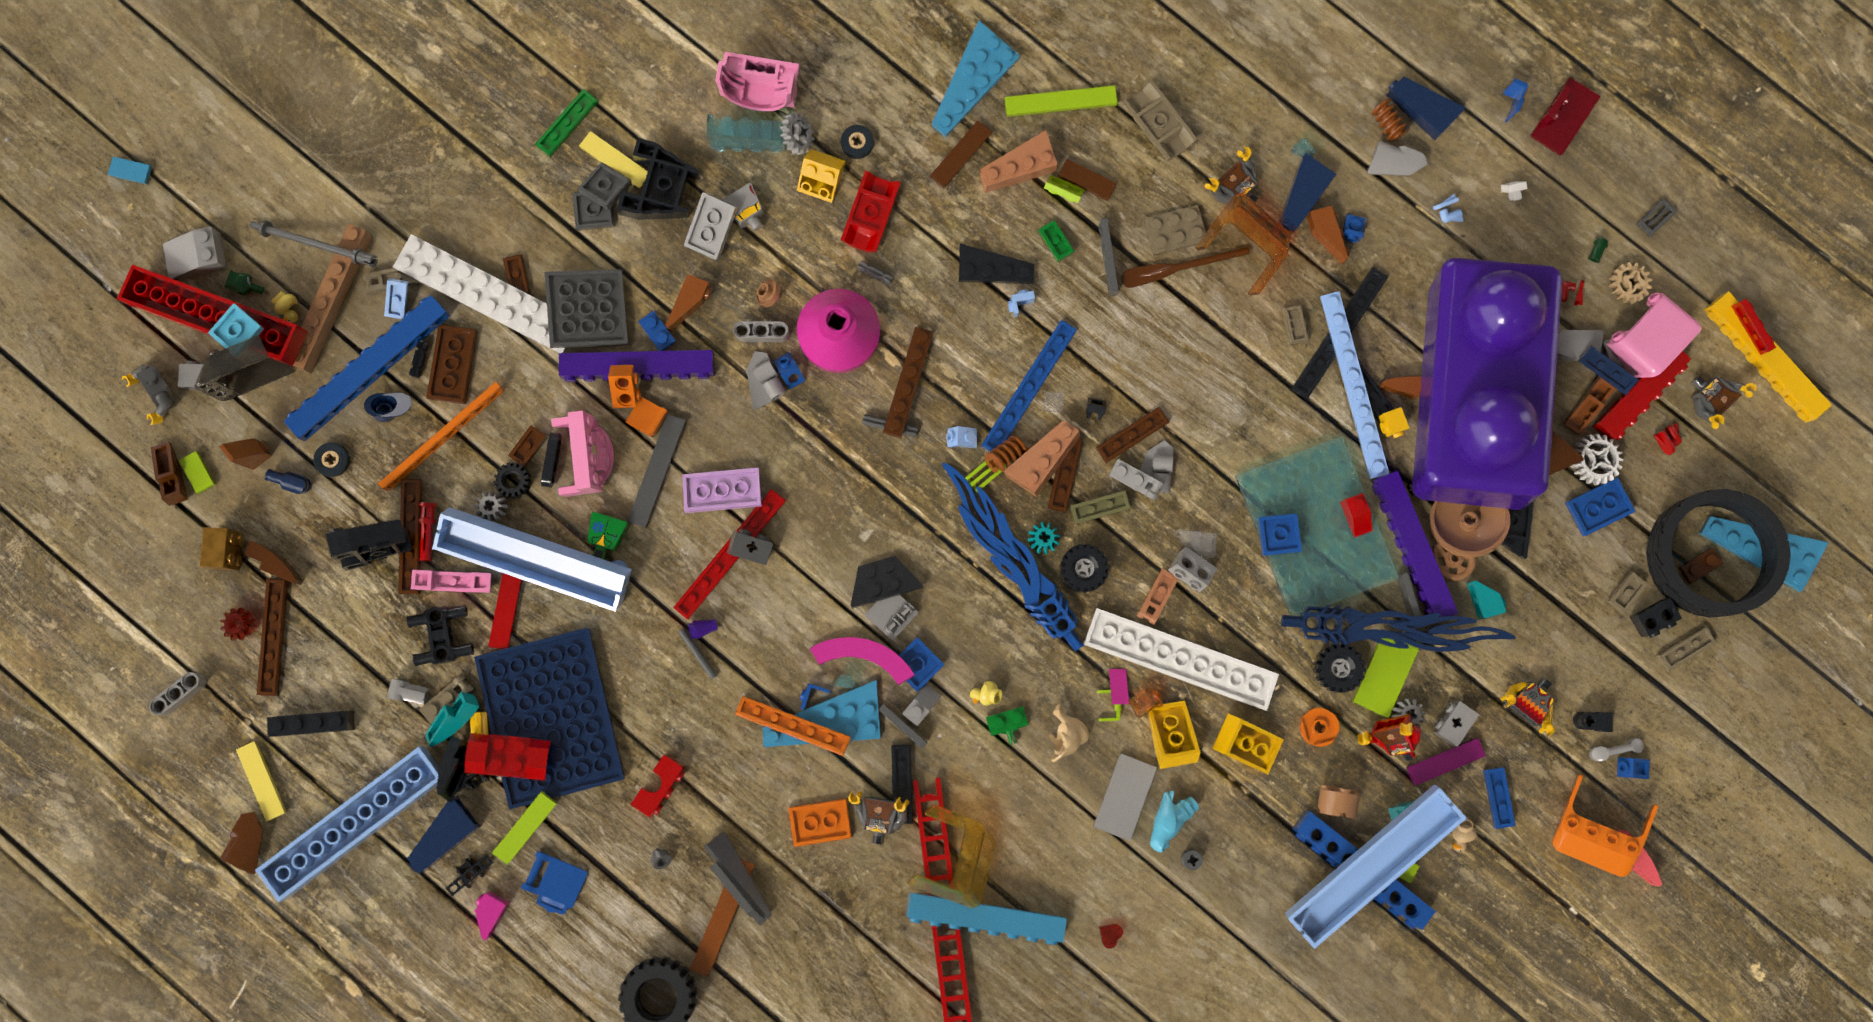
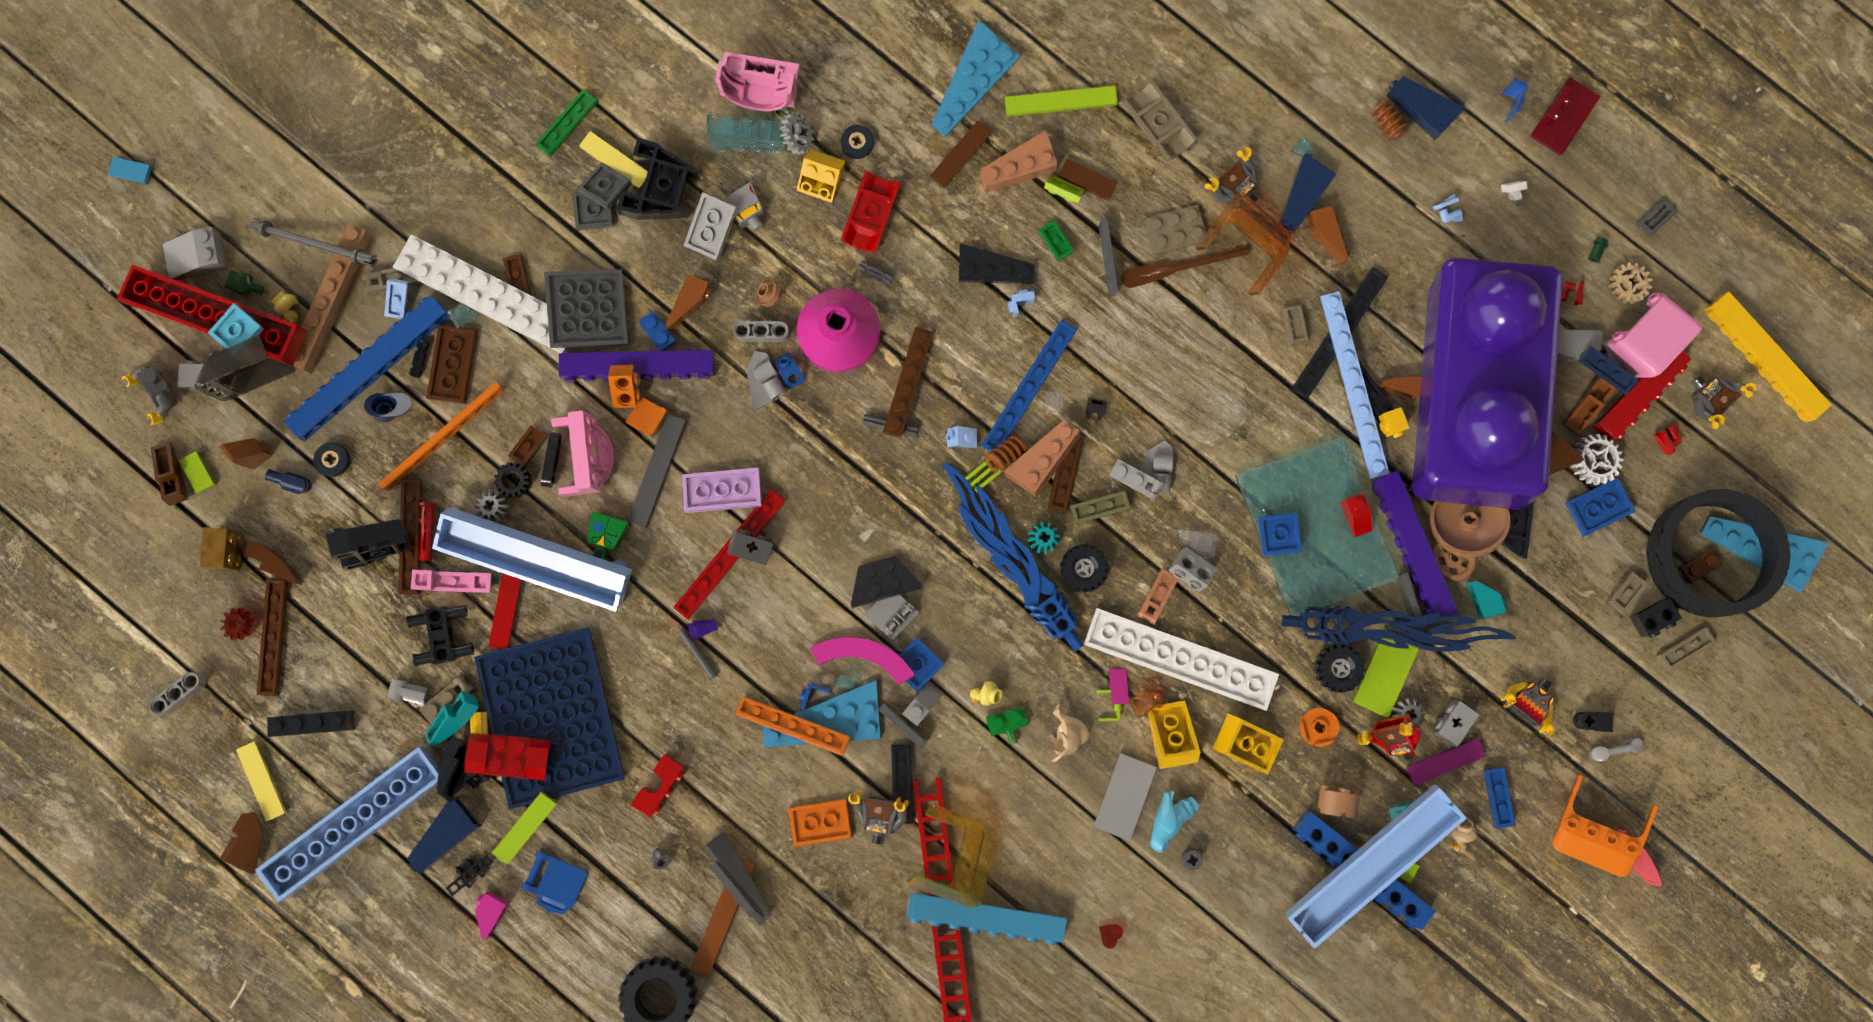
(461, 315): none -> clear light blue plate
(1132, 435): reddish brown tile -> none
(1353, 228): blue bracket -> none
(1395, 160): light grey panel -> none
(1633, 768): blue bracket -> none
(1753, 326): red plate -> none

